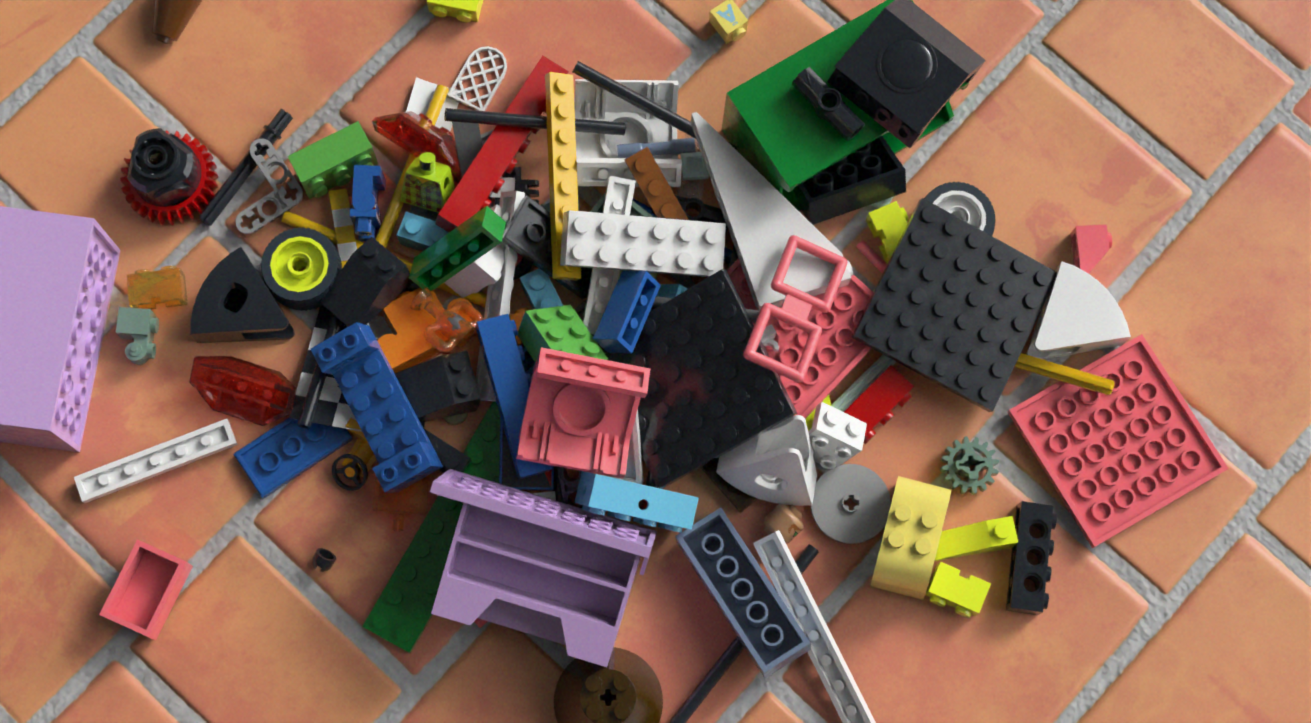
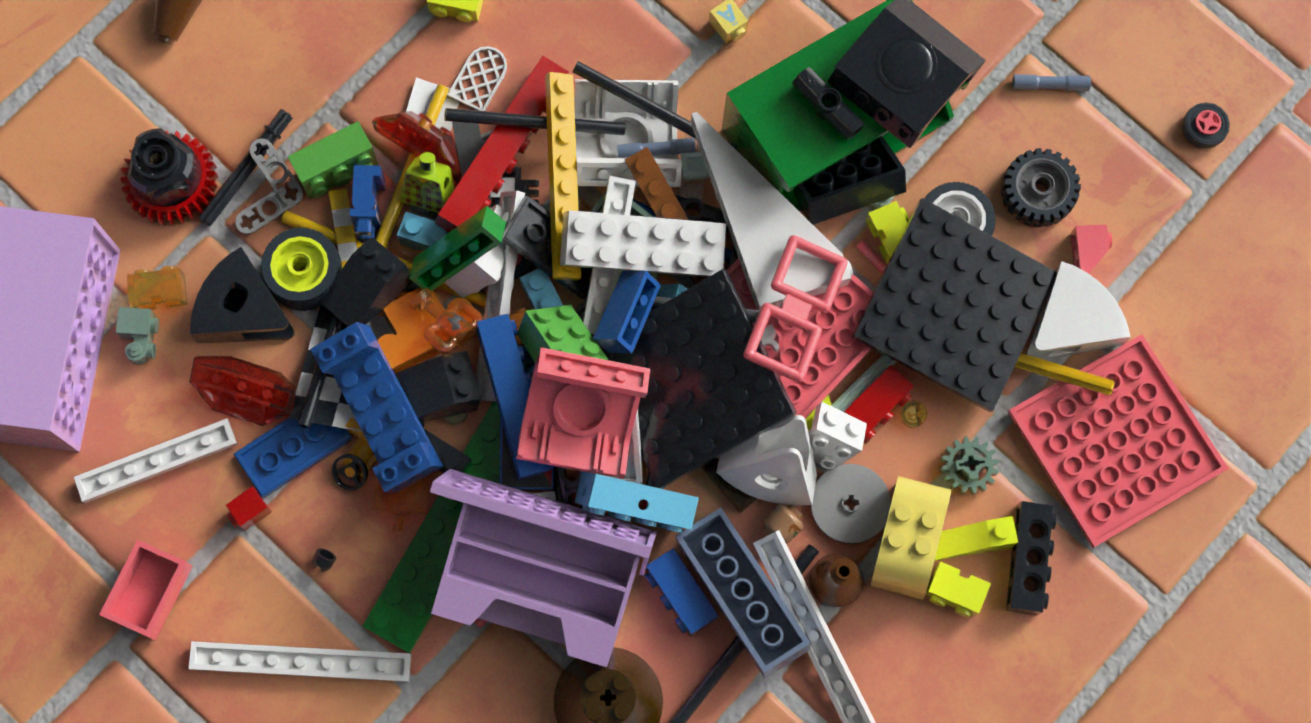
(247, 509): none -> red brick
(300, 661): none -> white plate
(680, 593): none -> blue brick
(831, 586): none -> reddish brown cone
(913, 414): none -> clear yellow tile
(1034, 82): none -> sand blue piece
(1045, 169): none -> wheel
(1214, 121): none -> black wheel

